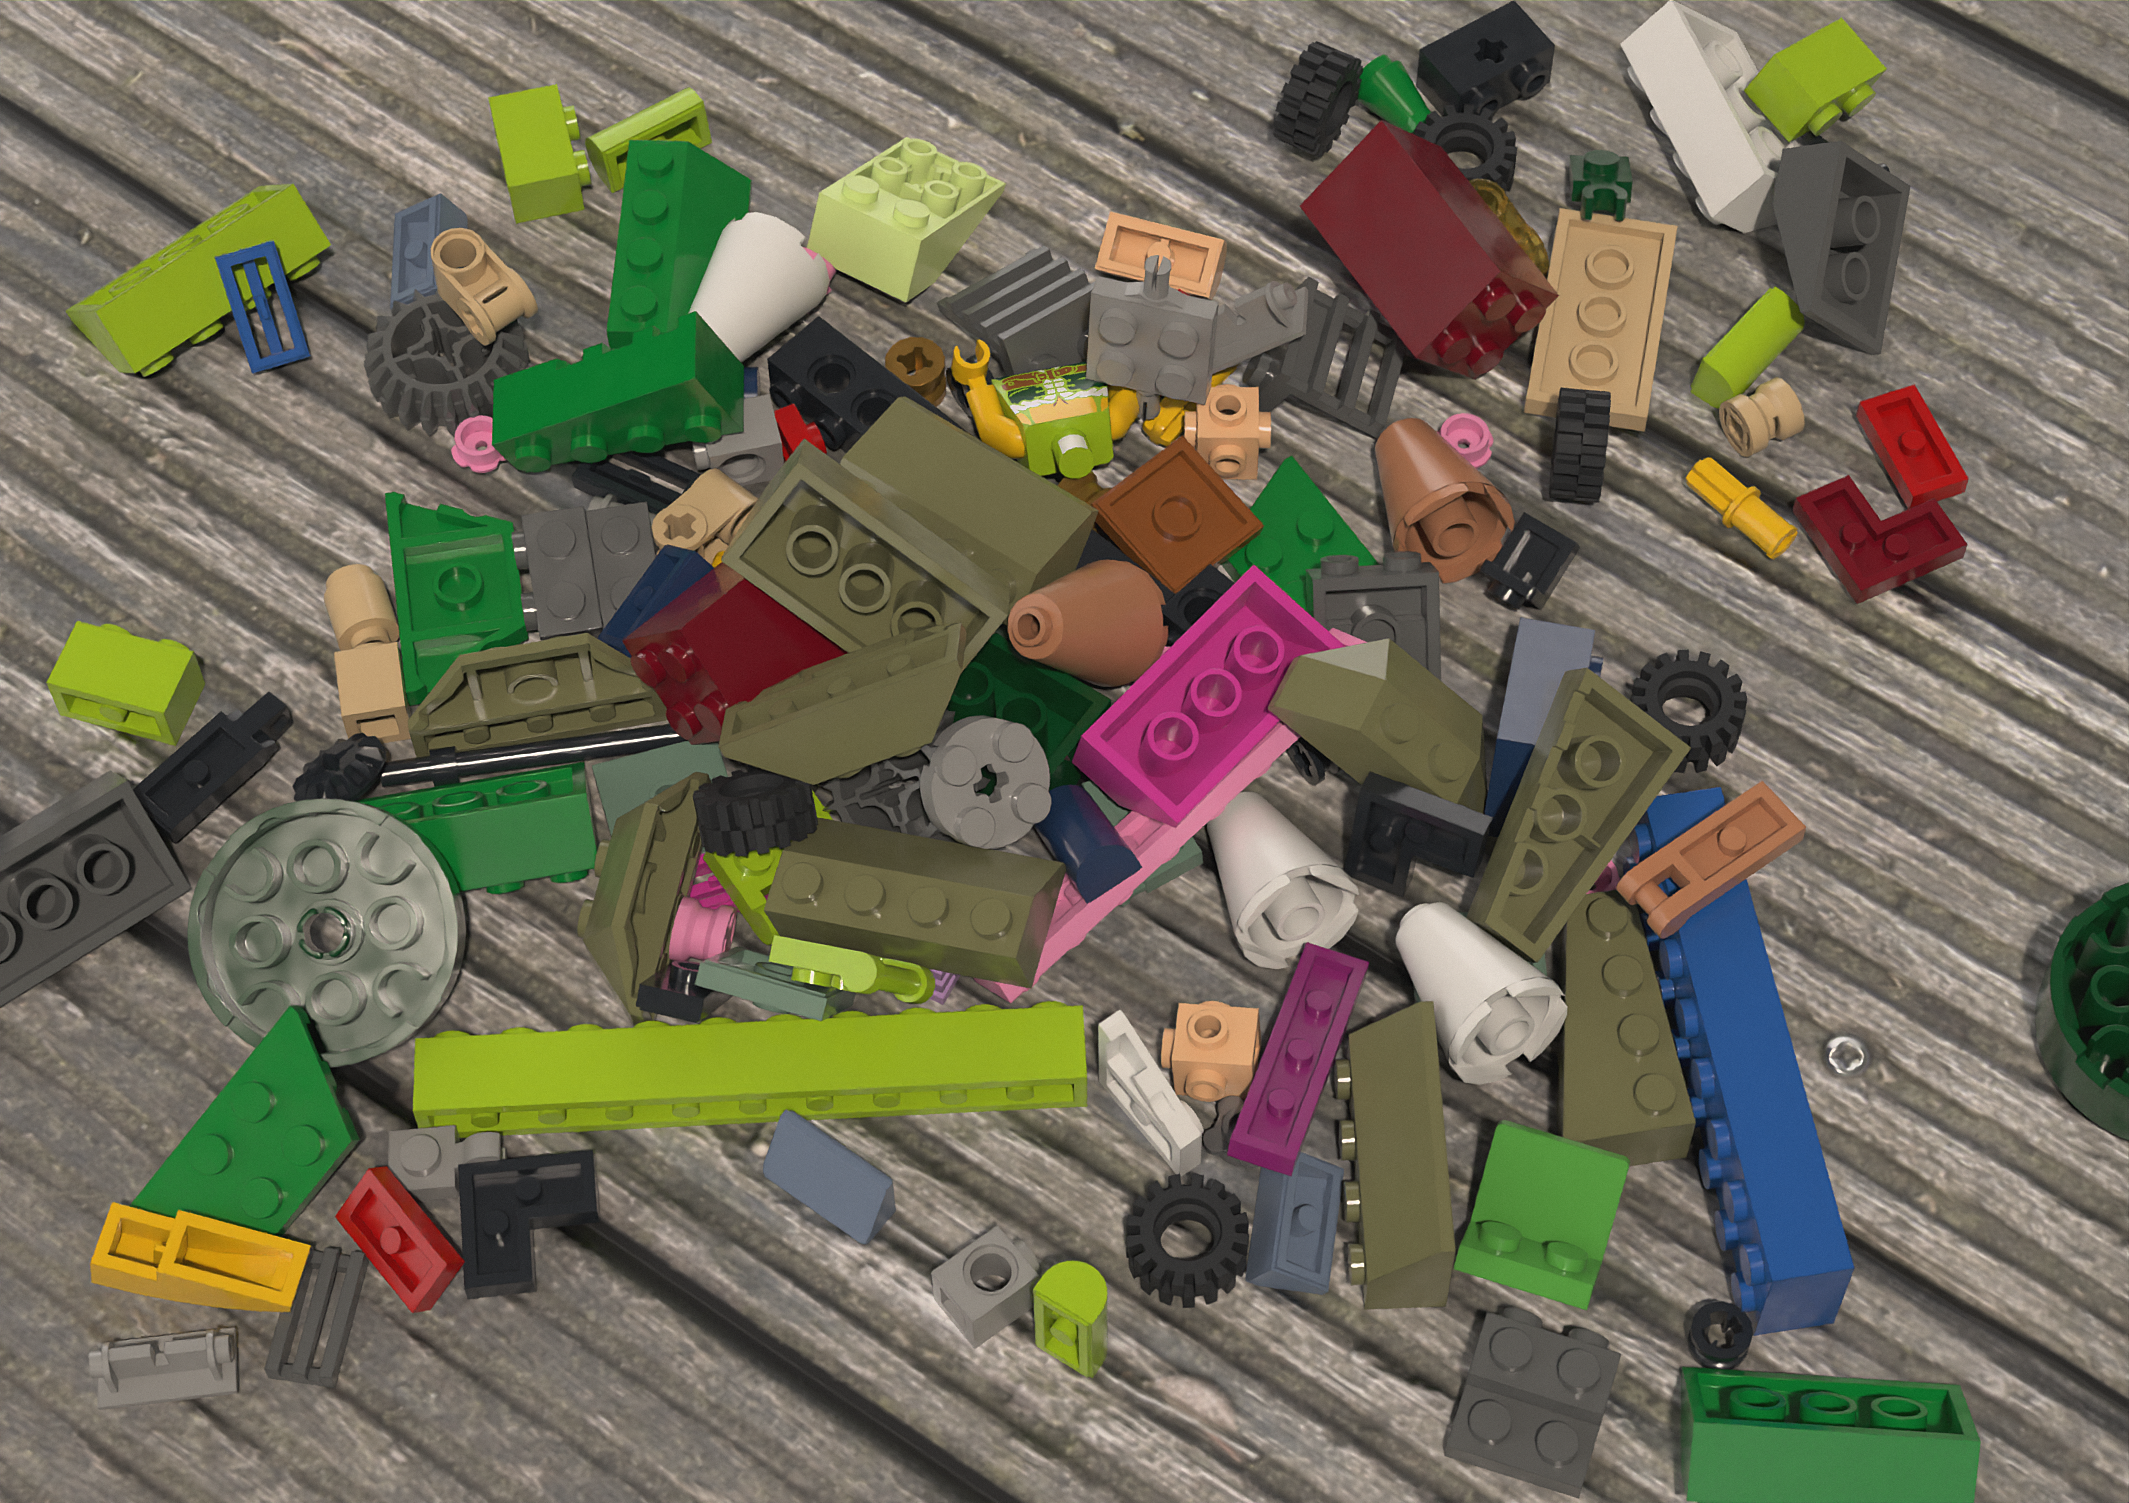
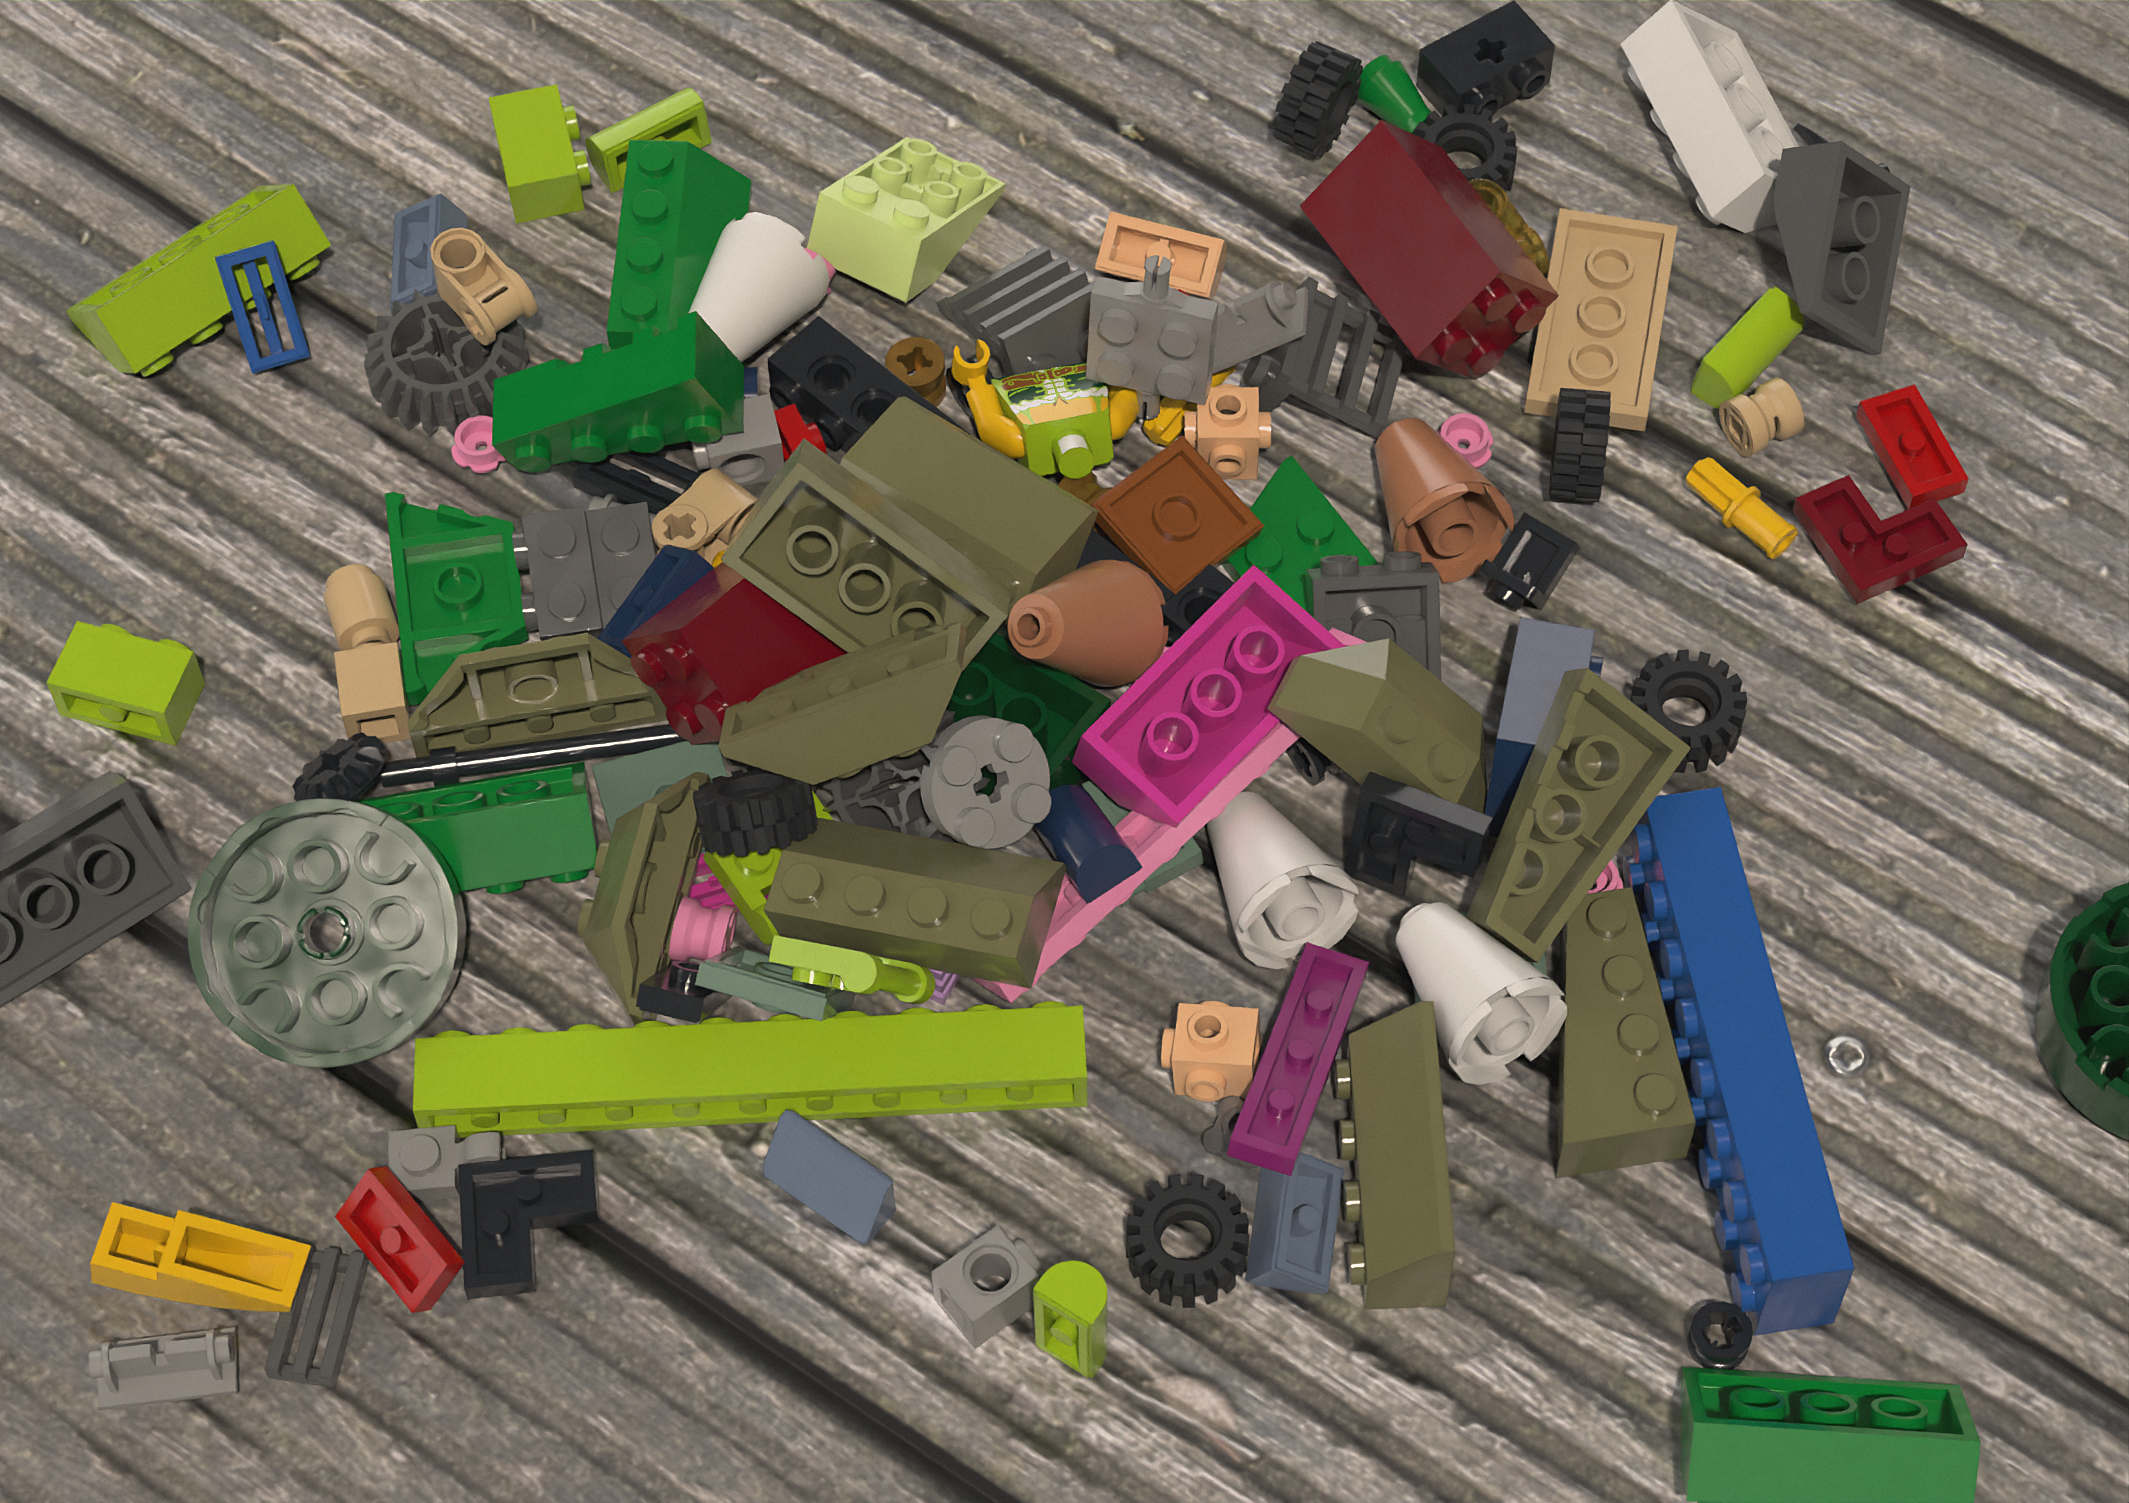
(212, 766): black hinge -> none
(261, 1140): green wing -> none
(1146, 1096): white wing -> none
(1533, 1401): dark grey plate -> none
(1543, 1214): bright green bracket -> none
(1600, 182): dark green plate -> none
(1712, 858): nougat plate -> none
(1816, 81): lime brick -> none

